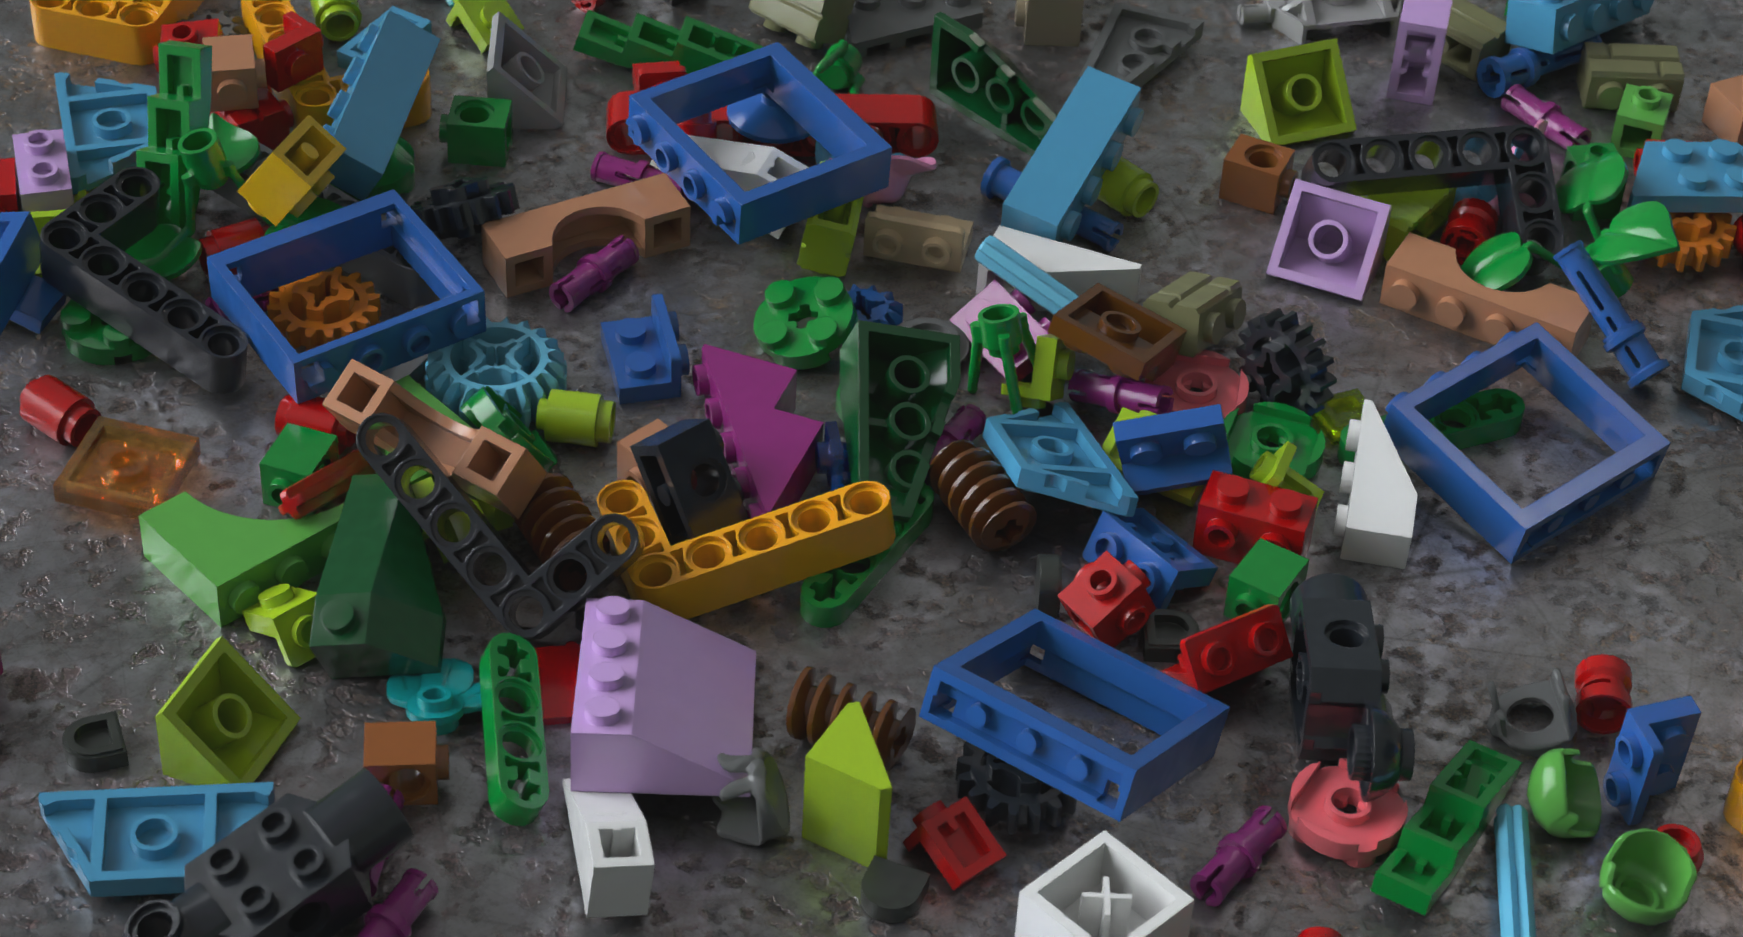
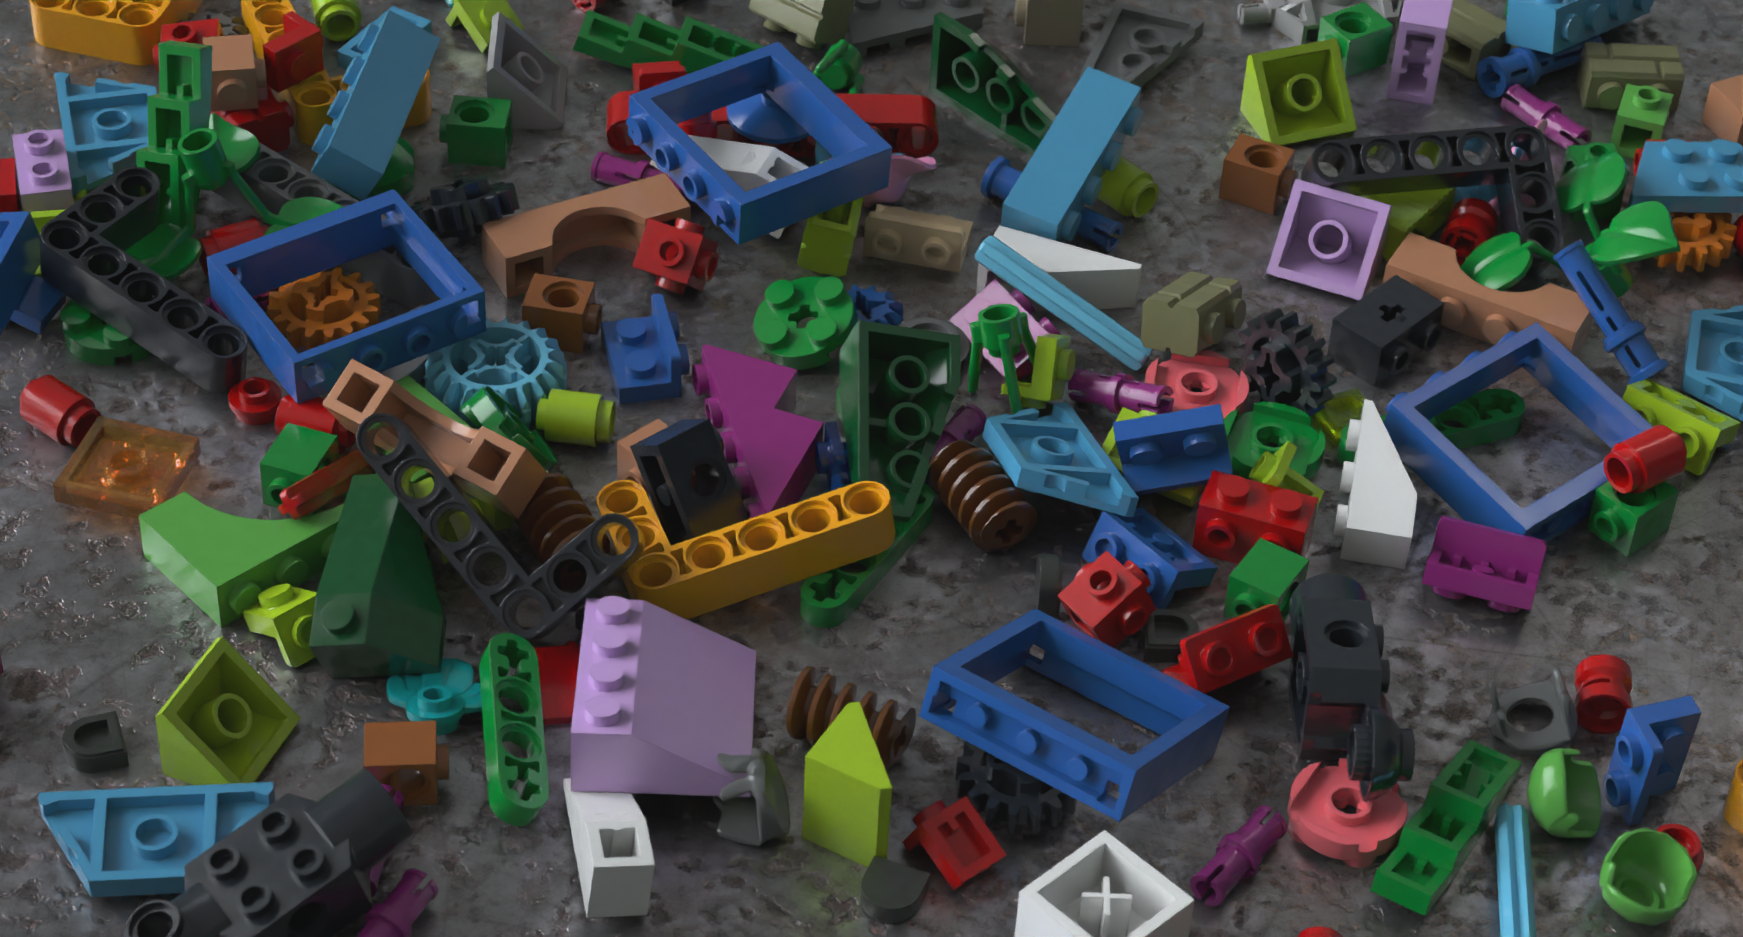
(255, 400): none -> red plate
(293, 173): yellow brick -> none
(564, 309): none -> dark orange brick
(594, 273): magenta pin -> none
(677, 255): none -> red brick
(1119, 333): reddish brown plate -> none
(1361, 37): none -> green brick
(1385, 330): none -> black brick
(1484, 564): none -> magenta bracket
(1630, 518): none -> green brick
(1645, 460): none -> red brick
(1696, 423): none -> lime bracket

